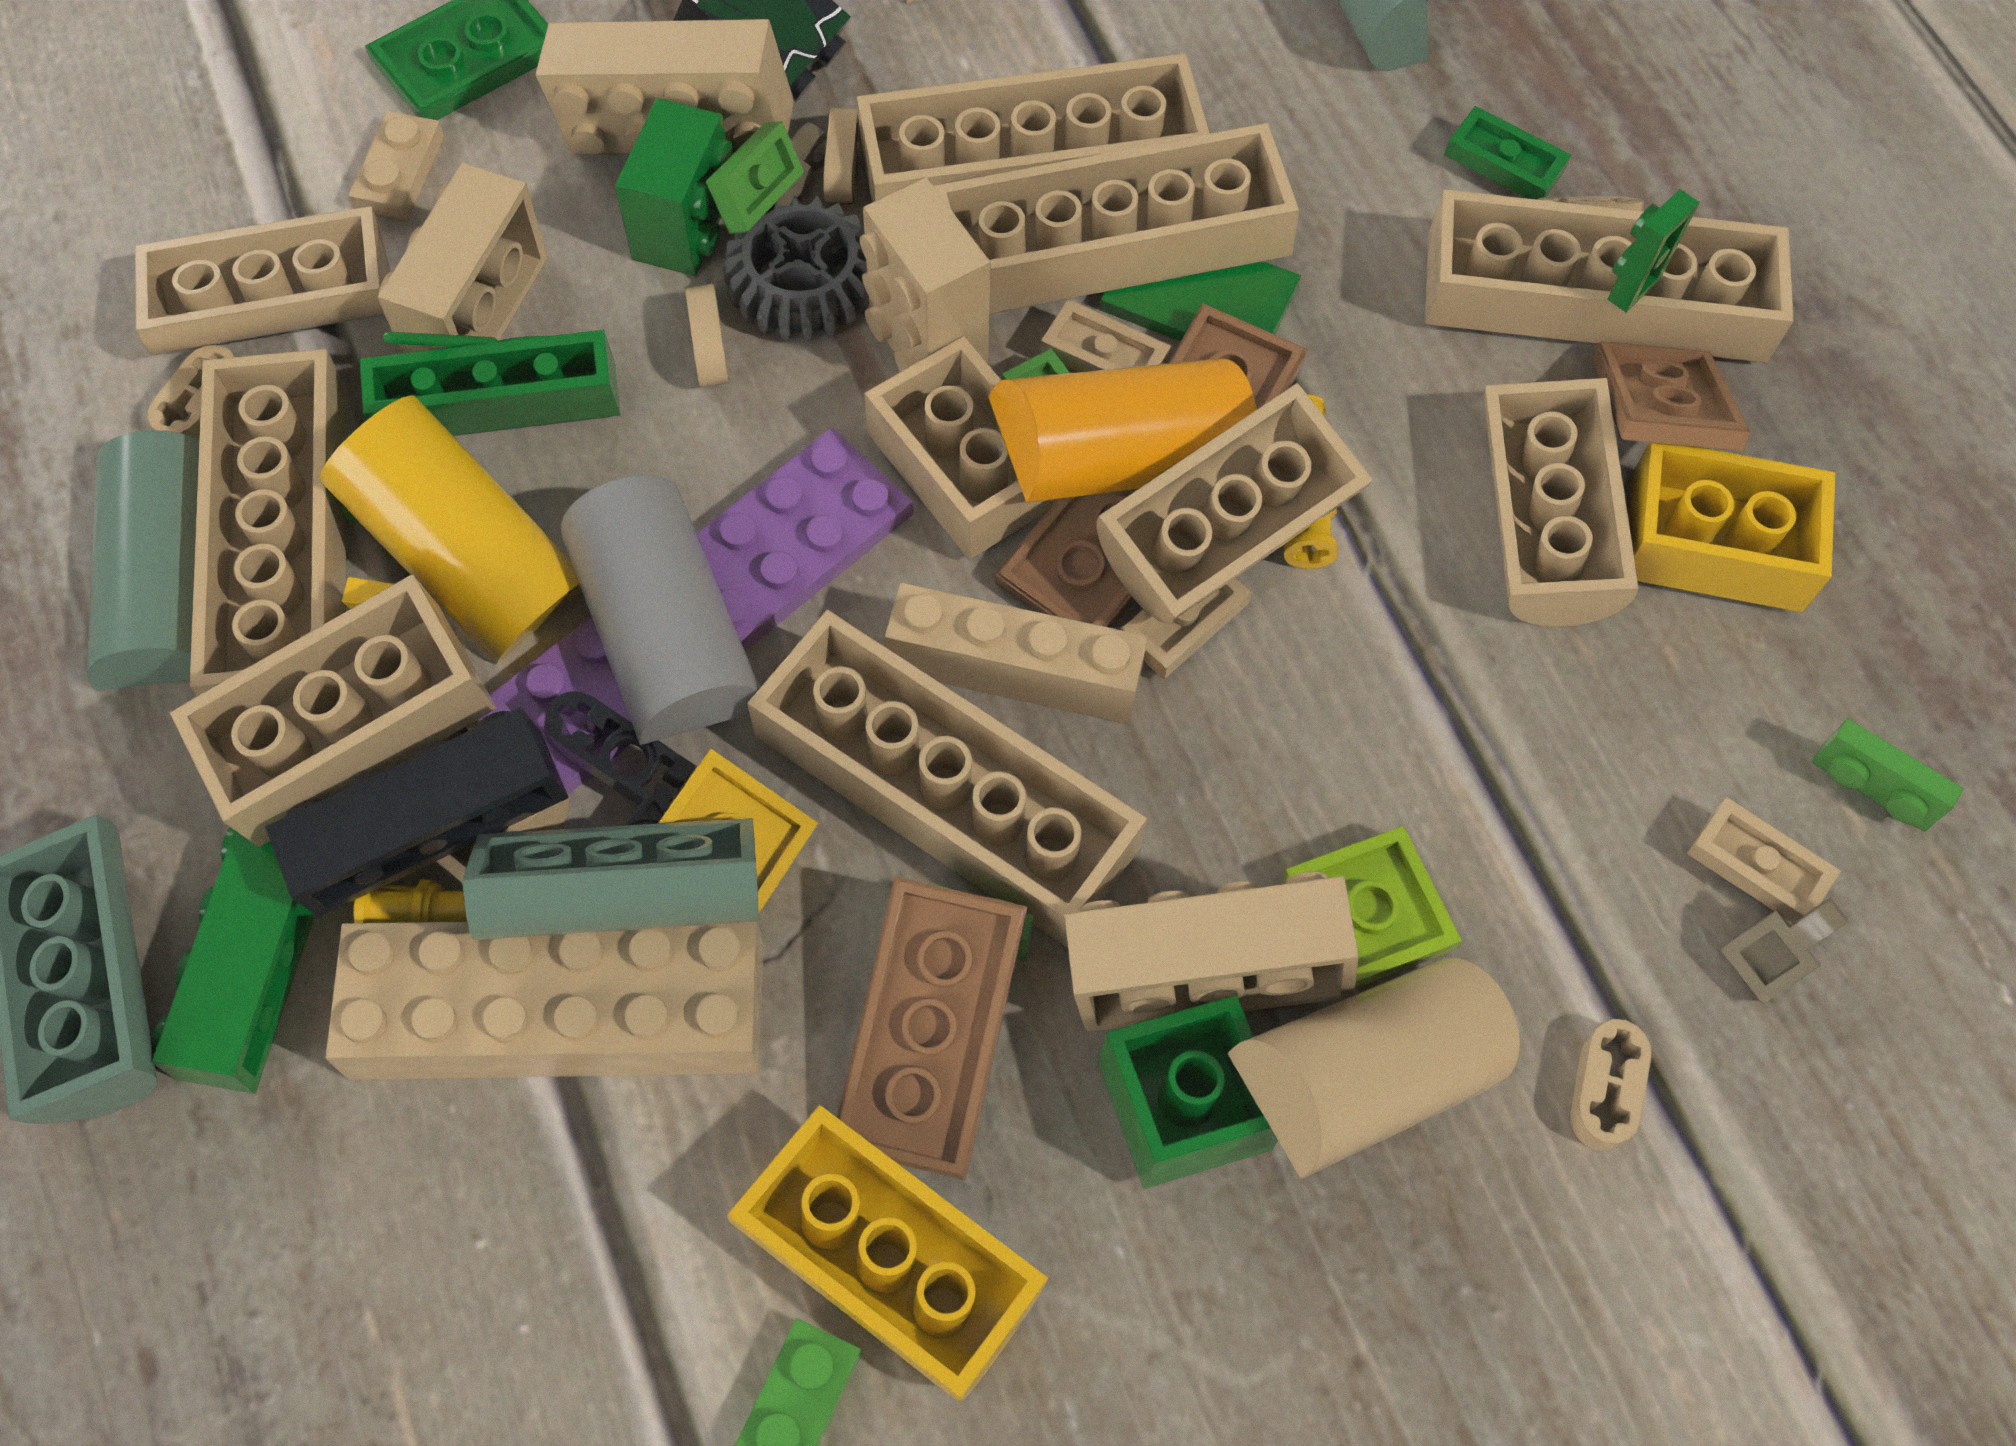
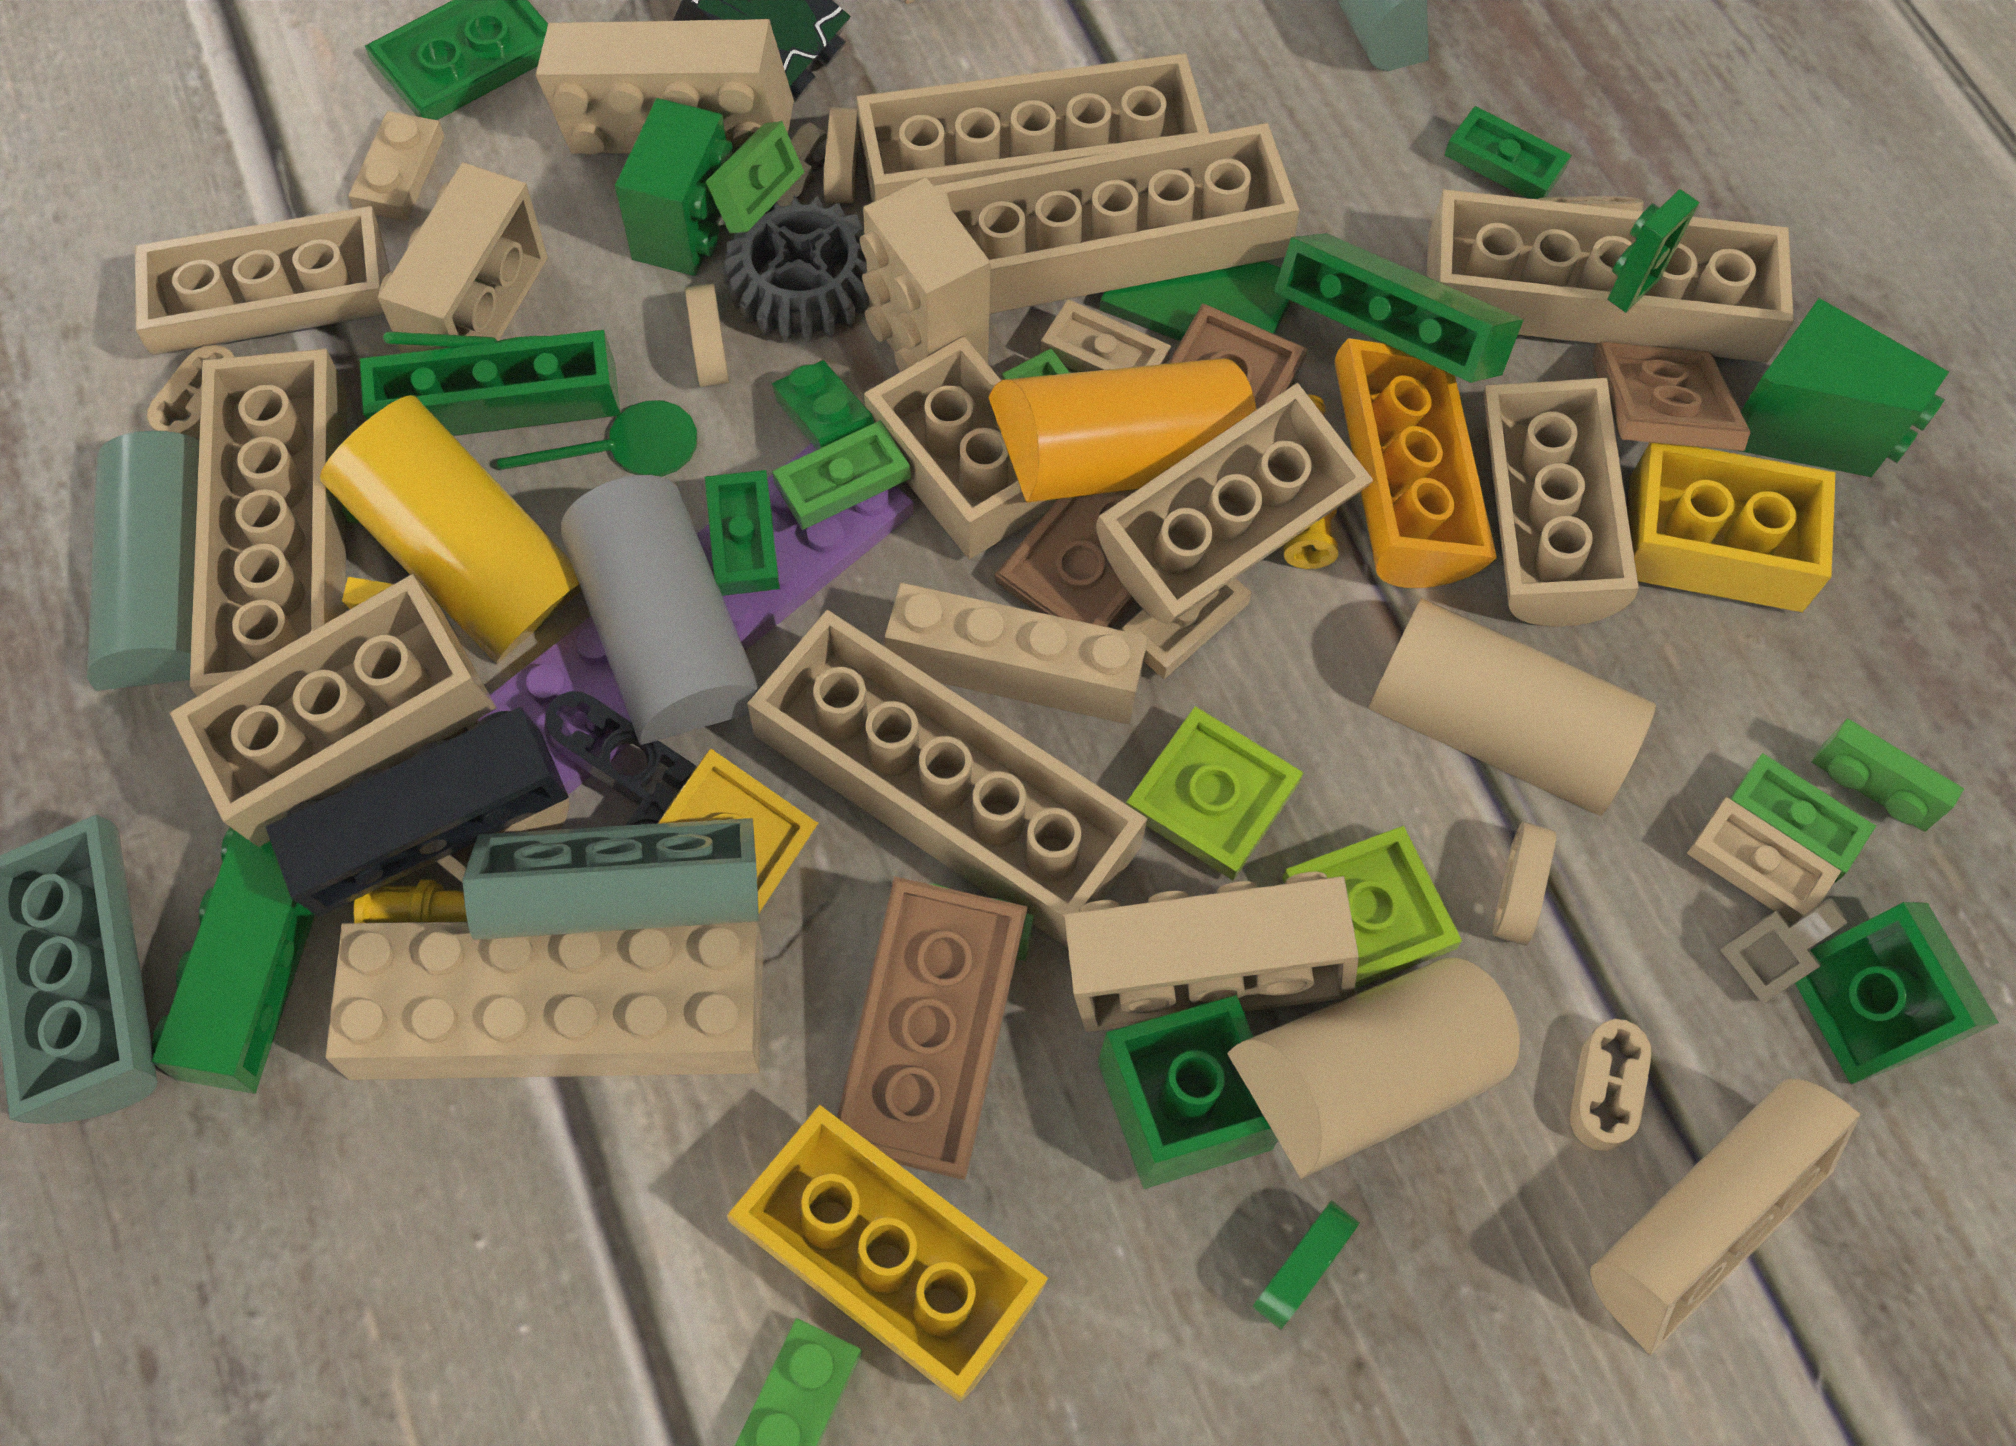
(644, 440): none -> green piece
(742, 532): none -> green plate
(821, 404): none -> green plate
(841, 474): none -> bright green plate
(1214, 792): none -> lime plate
(1306, 1265): none -> green beam
(1398, 306): none -> green brick
(1414, 443): none -> light orange brick
(1513, 707): none -> tan brick
(1524, 883): none -> tan beam
(1722, 1210): none -> tan brick
(1803, 813): none -> bright green plate
(1841, 396): none -> green slope
(1892, 992): none -> green slope

